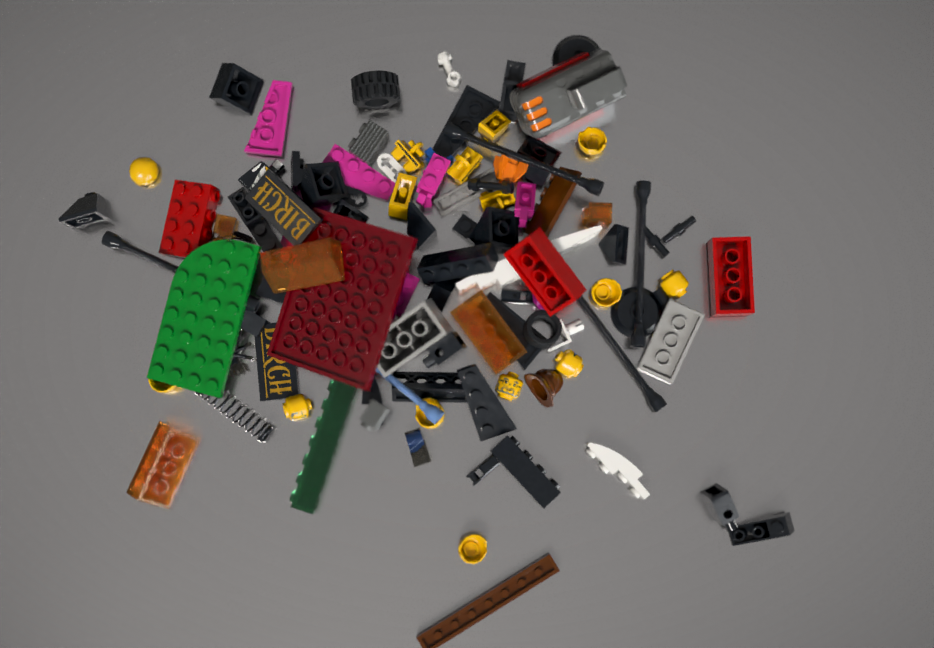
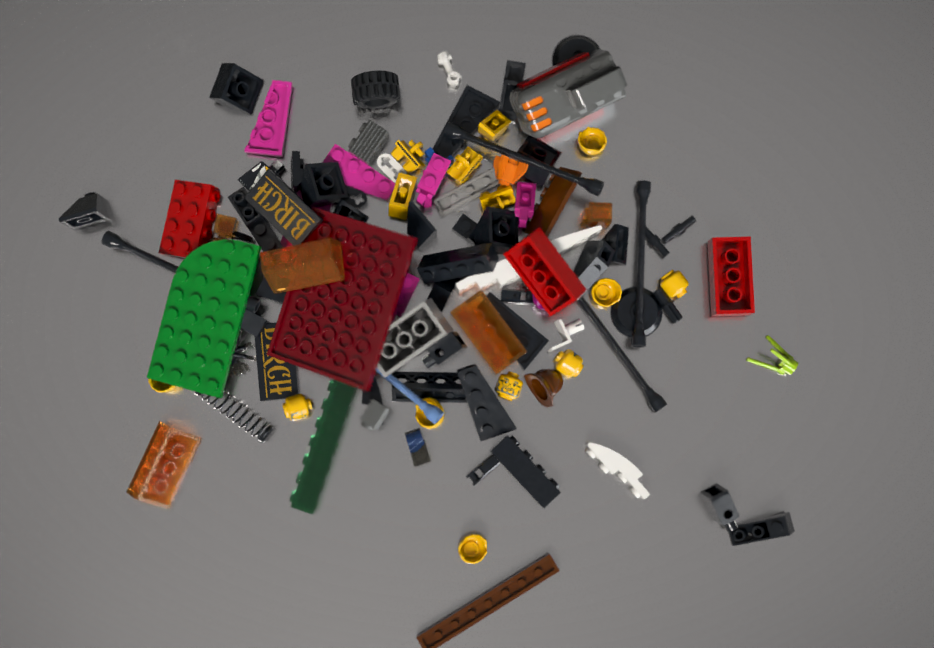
(143, 171): yellow hair -> none
(506, 186): black bar -> none
(531, 337): black tyre -> none
(593, 262): none -> black slope
(671, 340): light grey tile -> none
(786, 362): none -> lime plant

